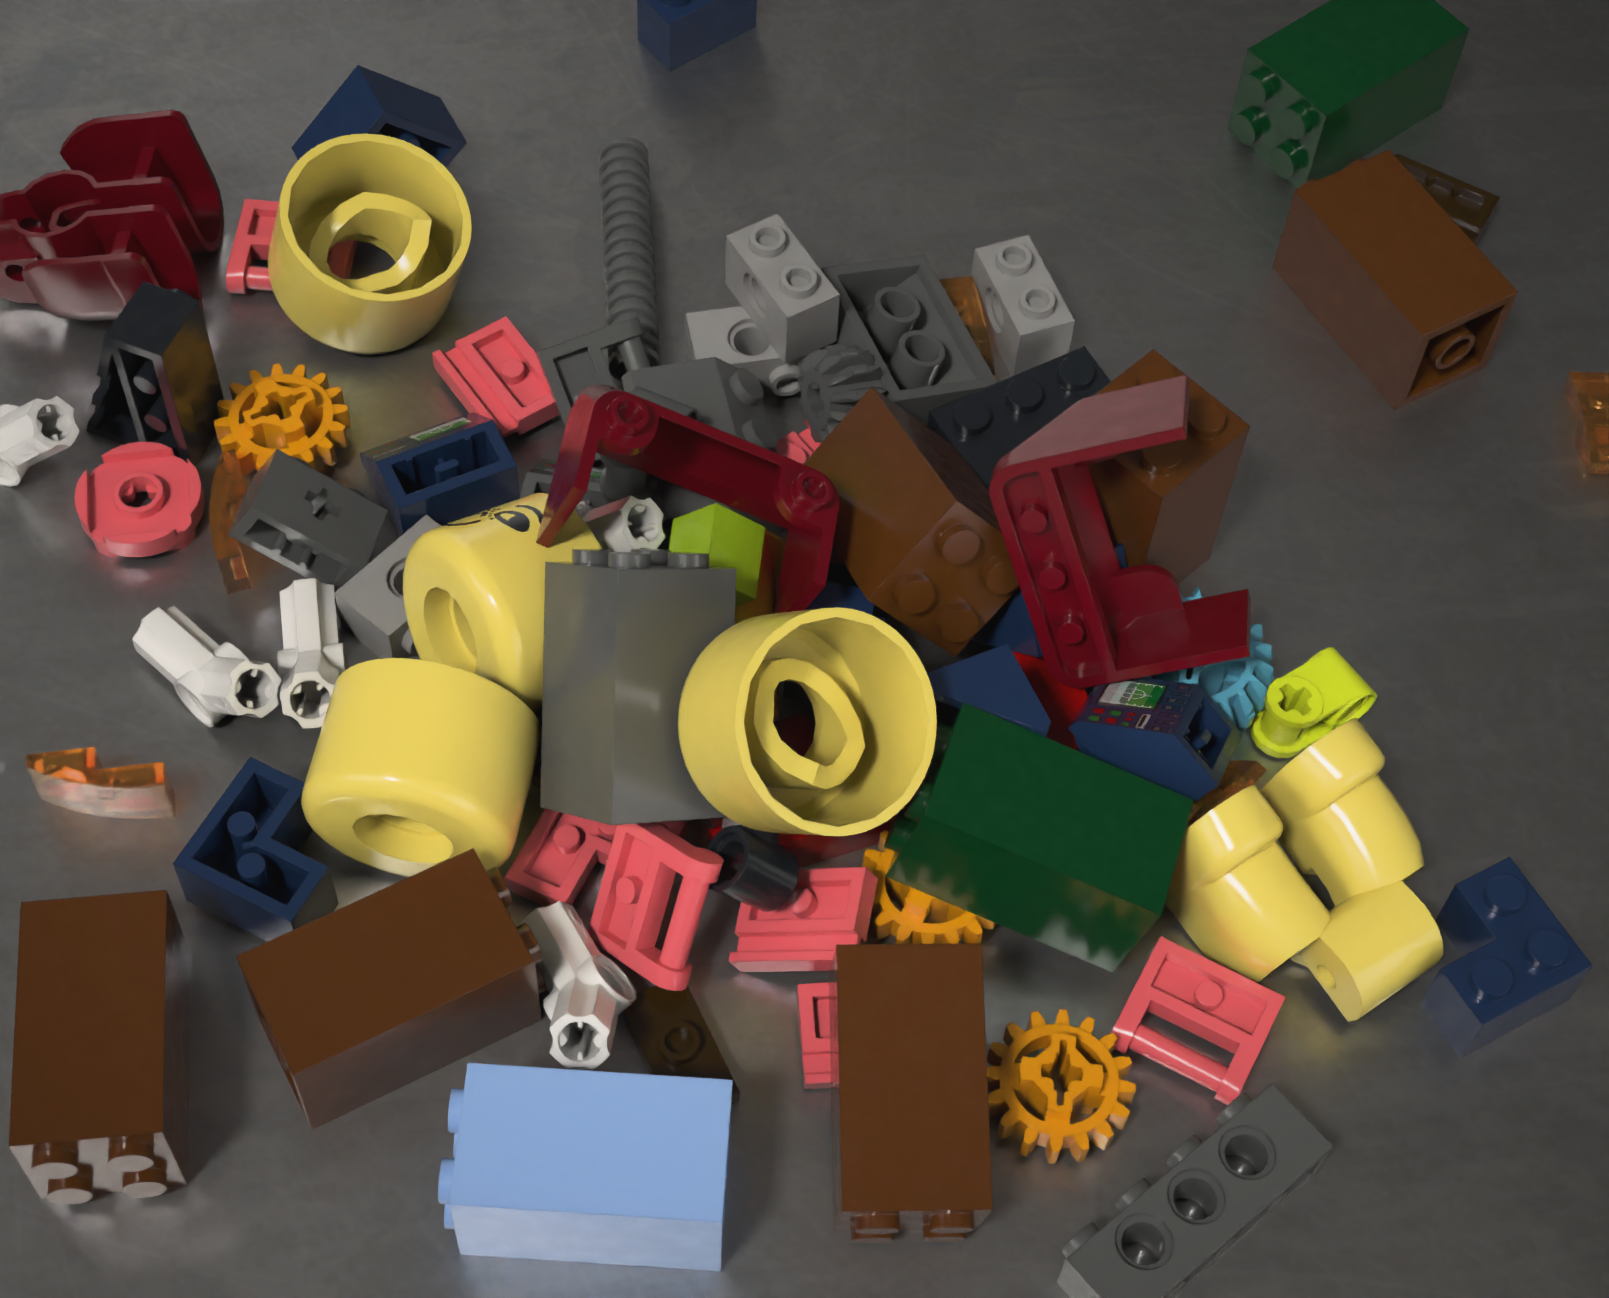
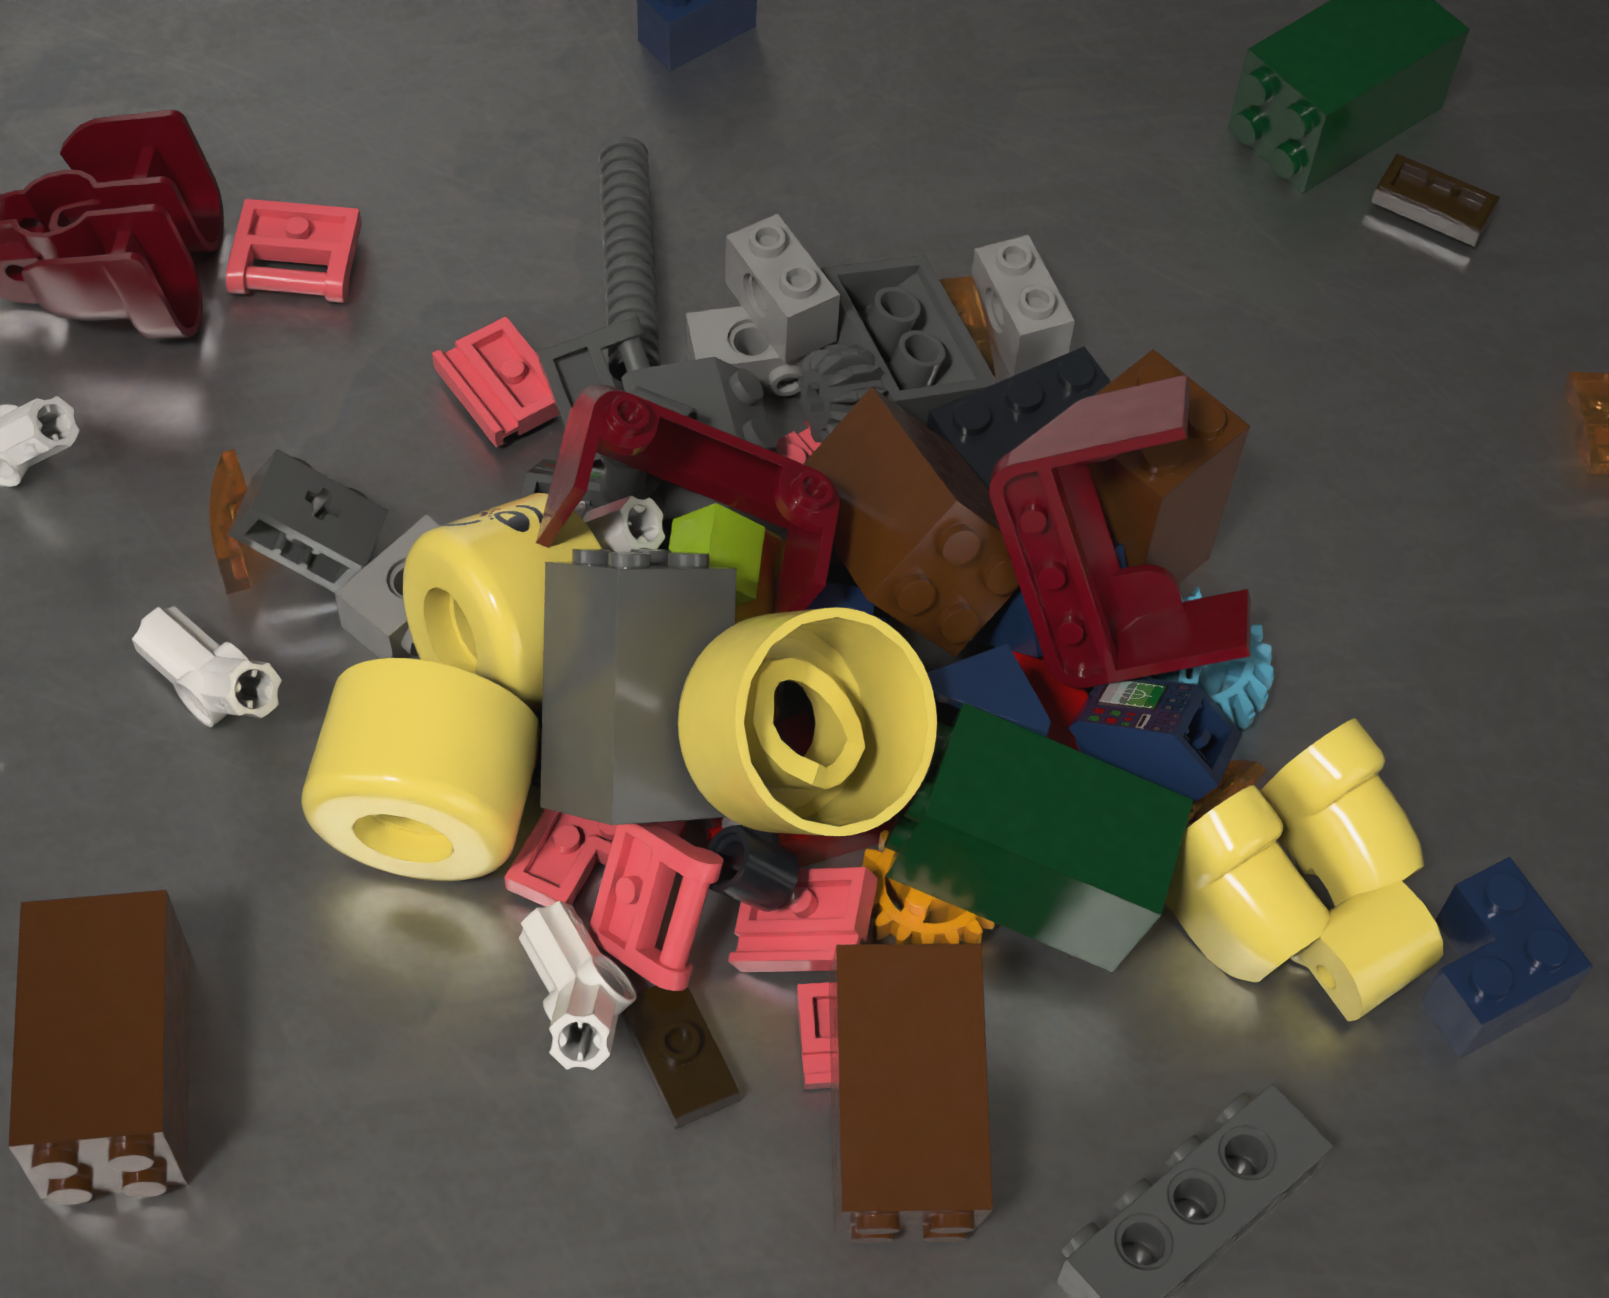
(80, 784): clear orange slope -> none
(144, 530): coral plate -> none
(158, 375): black wedge -> none
(248, 860): dark blue brick -> none
(283, 414): light orange gear -> none
(311, 650): white piece -> none
(378, 195): light yellow piece -> none
(385, 107): dark blue brick -> none
(395, 986): reddish brown brick -> none
(443, 472): dark blue slope -> none
(588, 1166): light blue brick -> none
(1086, 1075): light orange gear -> none
(1205, 1002): coral plate -> none
(1310, 704): neon yellow piece -> none
(1392, 278): reddish brown brick -> none

